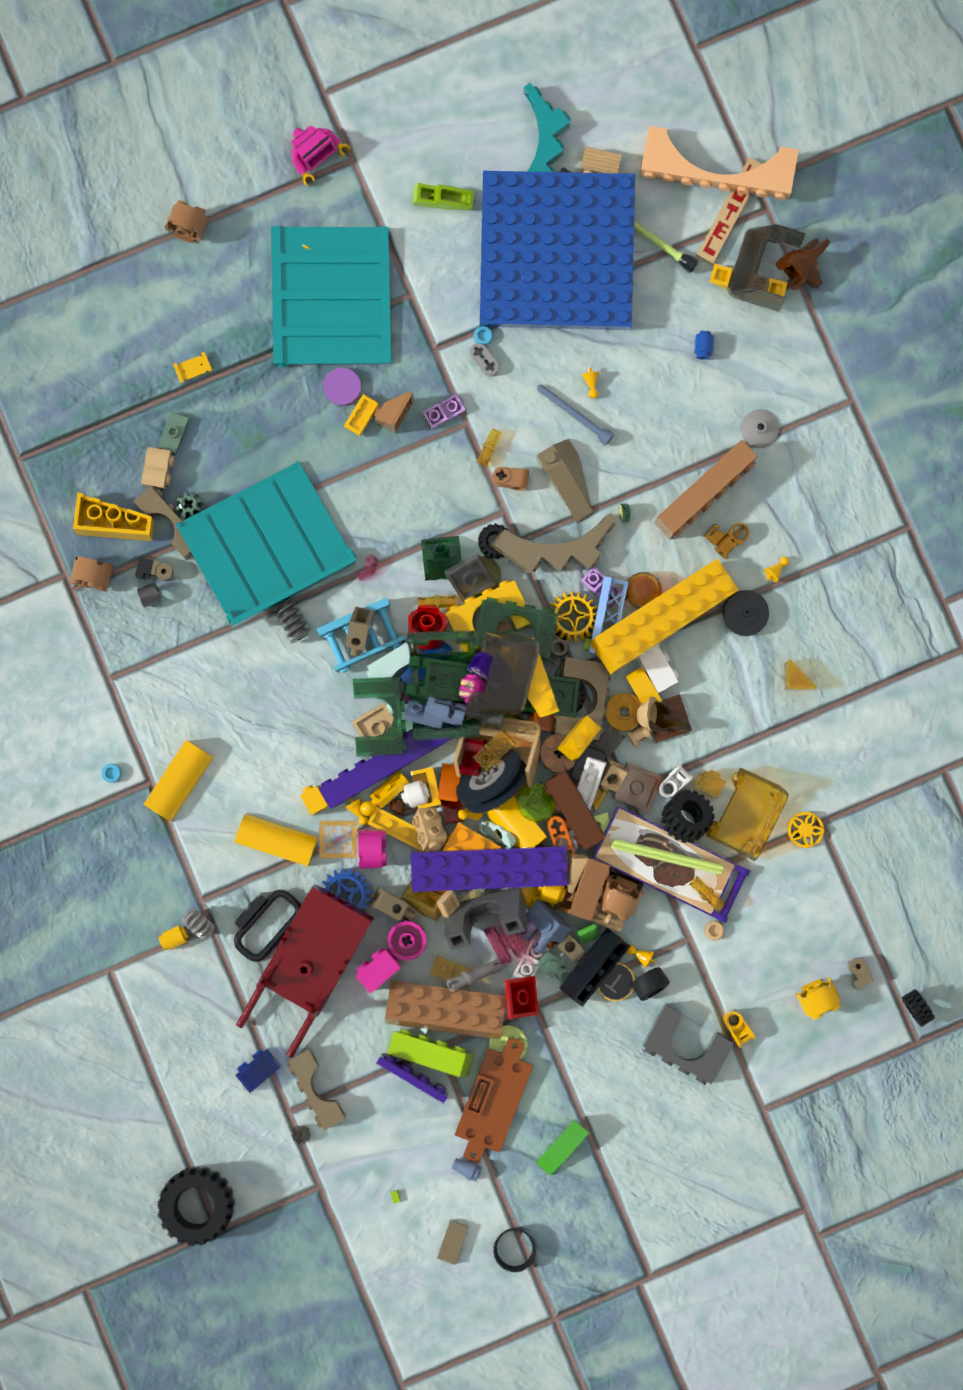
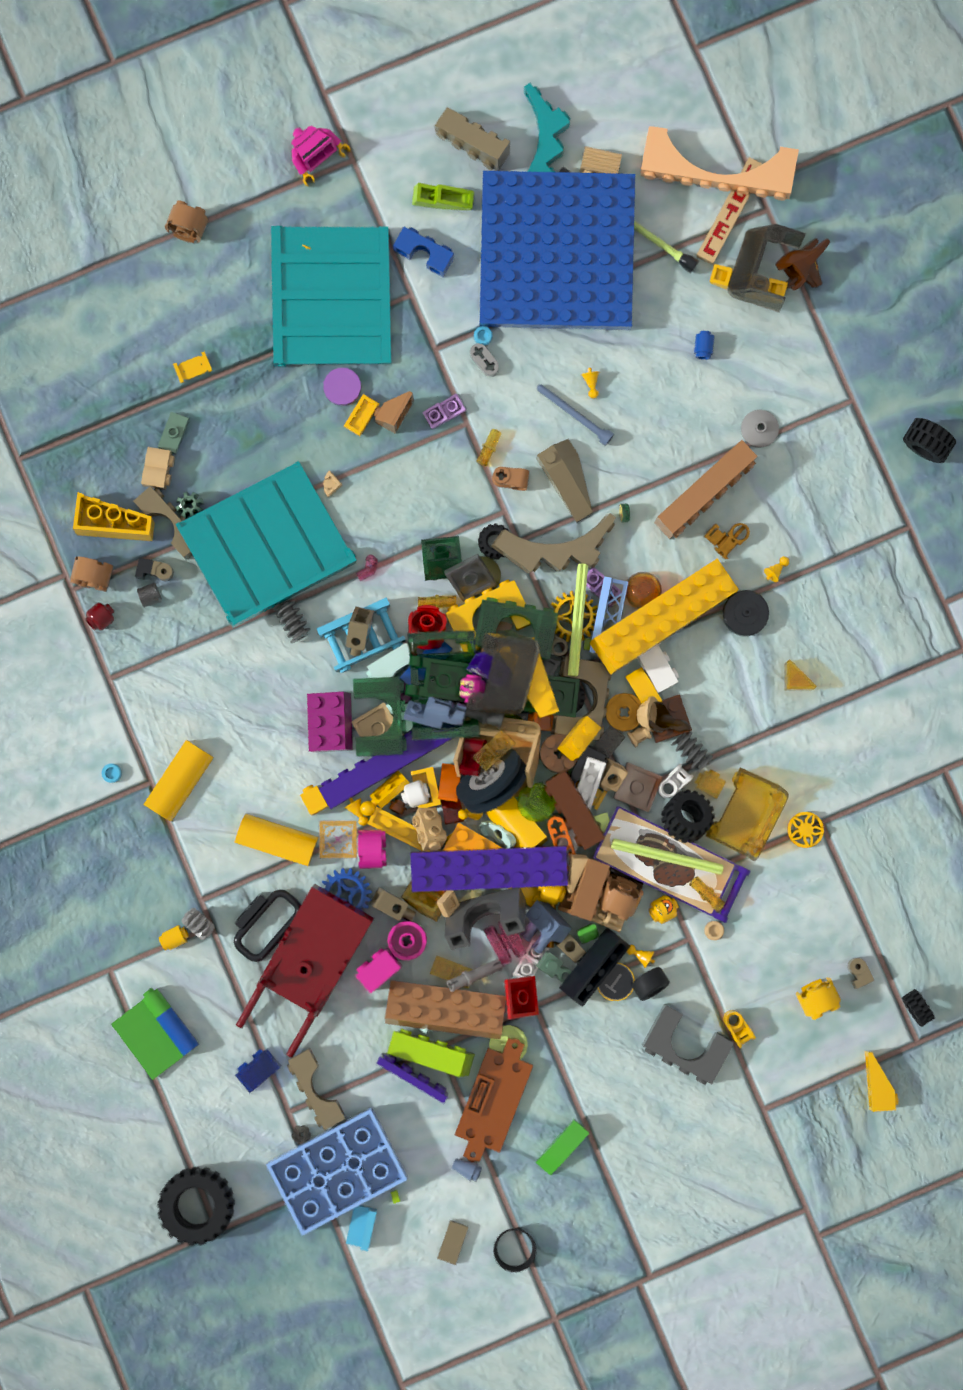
(100, 616): none -> dark red head
(154, 1033): none -> bright green door
(329, 722): none -> magenta brick
(331, 484): none -> tan tile
(336, 1171): none -> light blue brick
(361, 1227): none -> medium azure panel
(410, 242): none -> blue arch
(472, 139): none -> dark tan wedge
(577, 624): none -> yellowish green axle
(663, 909): none -> yellow head
(692, 751): none -> dark grey piece
(880, 1091): none -> yellow slope
(929, 440): none -> black tyre

